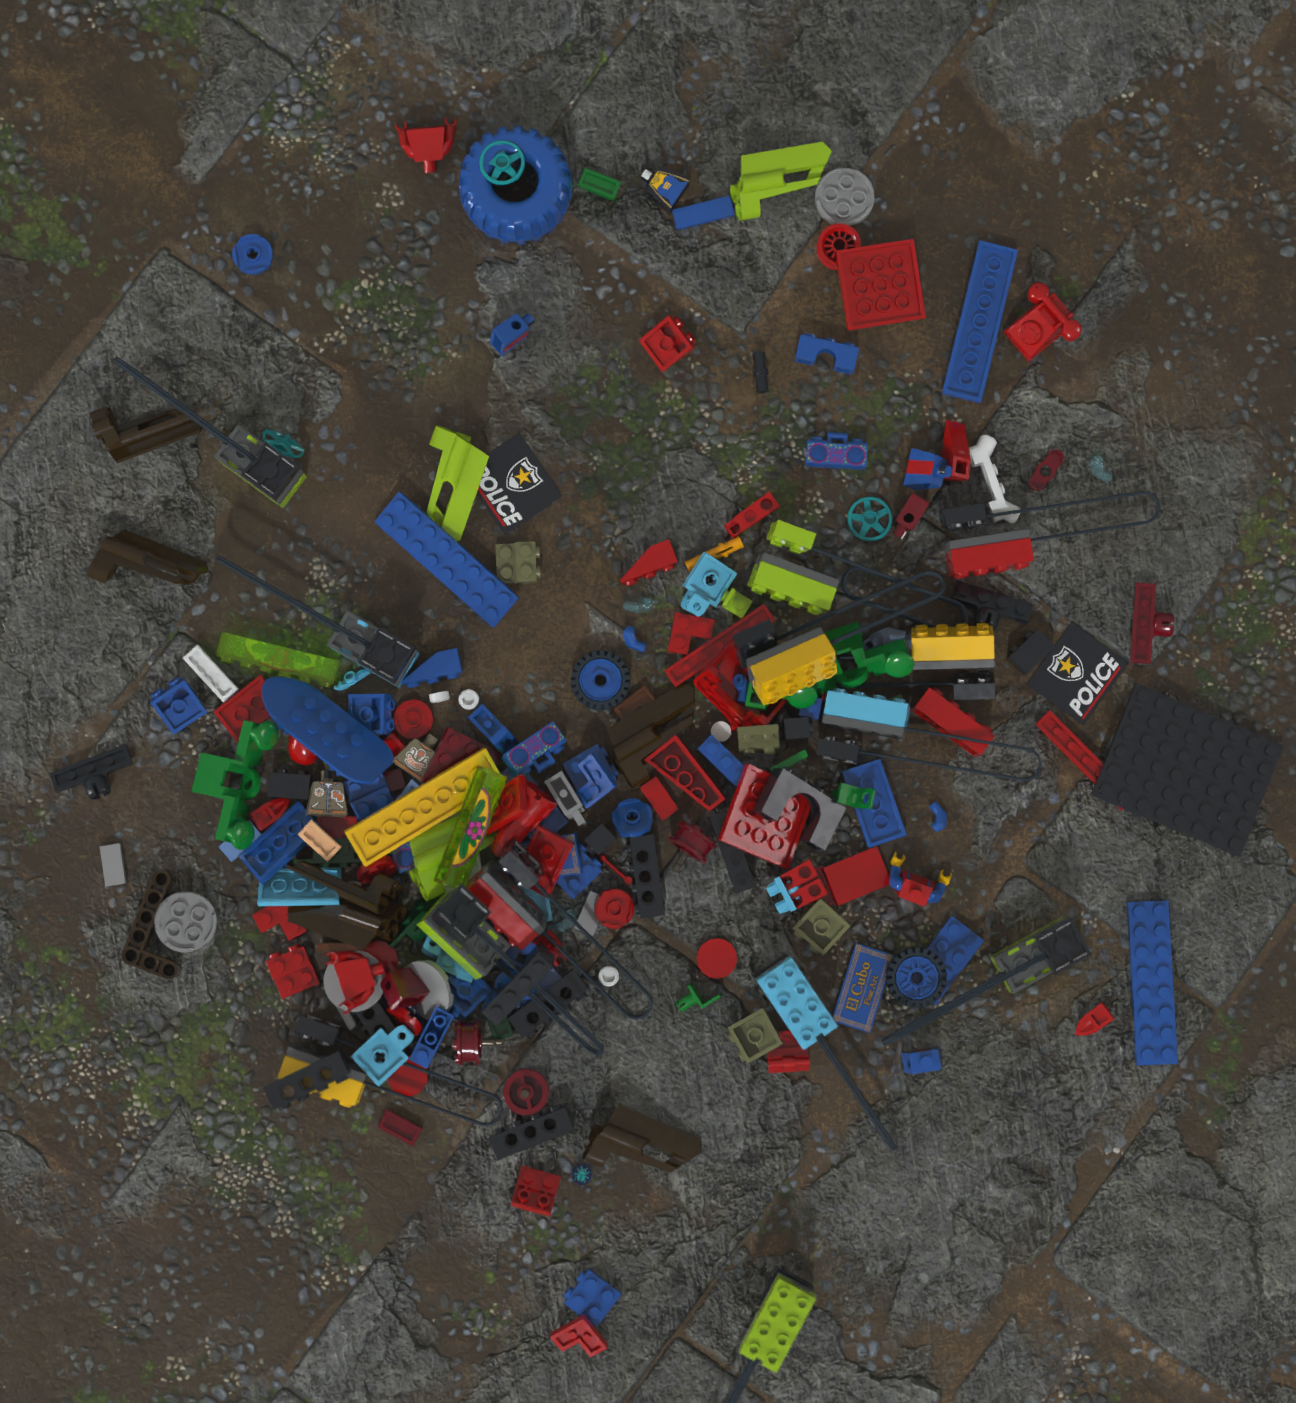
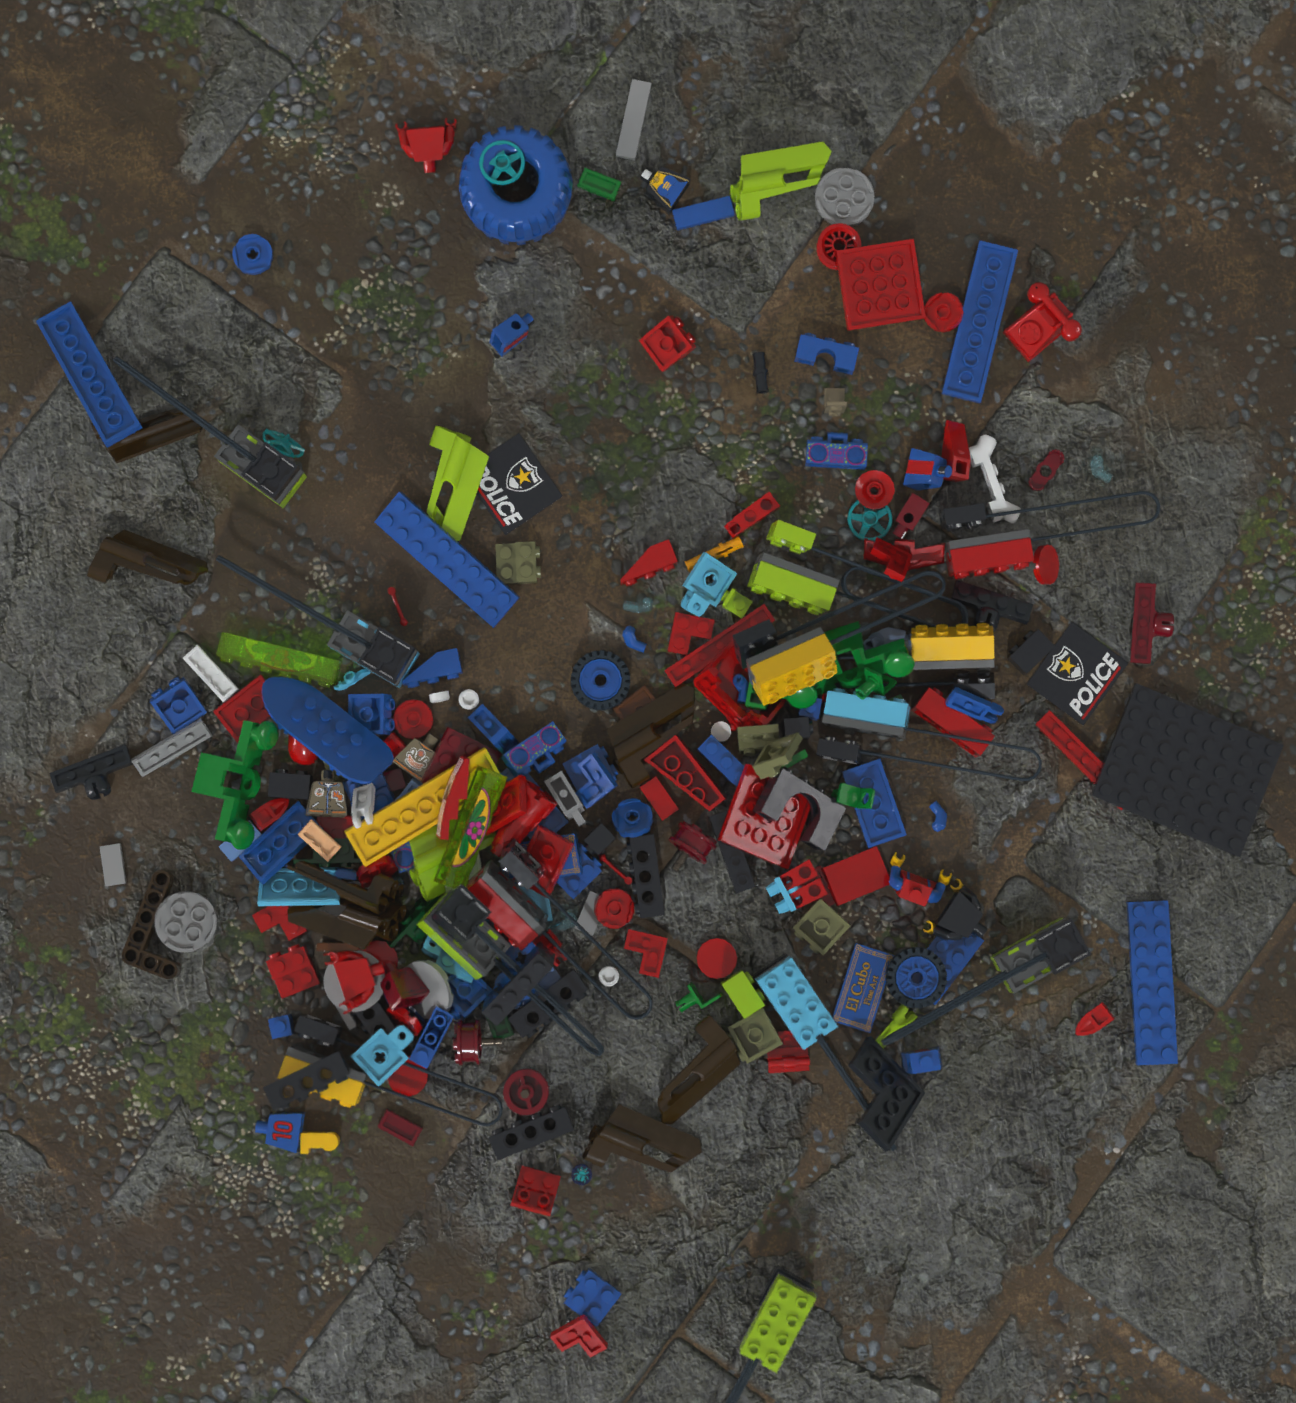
(89, 374): none -> blue plate
(171, 747): none -> light grey tile
(281, 1026): none -> blue brick
(283, 1130): none -> blue torso
(315, 1139): none -> yellow leg
(345, 873): none -> blue tile
(363, 804): none -> white hinge
(391, 591): none -> red hinge
(455, 790): none -> red slope
(633, 119): none -> light grey tile
(651, 946): none -> red plate
(709, 1069): none -> dark brown panel
(743, 994): none -> lime brick
(776, 754): none -> olive plate
(834, 401): none -> dark tan bracket
(874, 683): none -> green bracket
(879, 481): none -> red dish
(894, 1092): none -> black plate
(897, 559): none -> red plate
(900, 1020): none -> lime piece
(921, 556): none -> red plate
(943, 312): none -> red tile
(959, 916): none -> black torso
(973, 706): none -> blue hinge
(1046, 564): none -> red tile

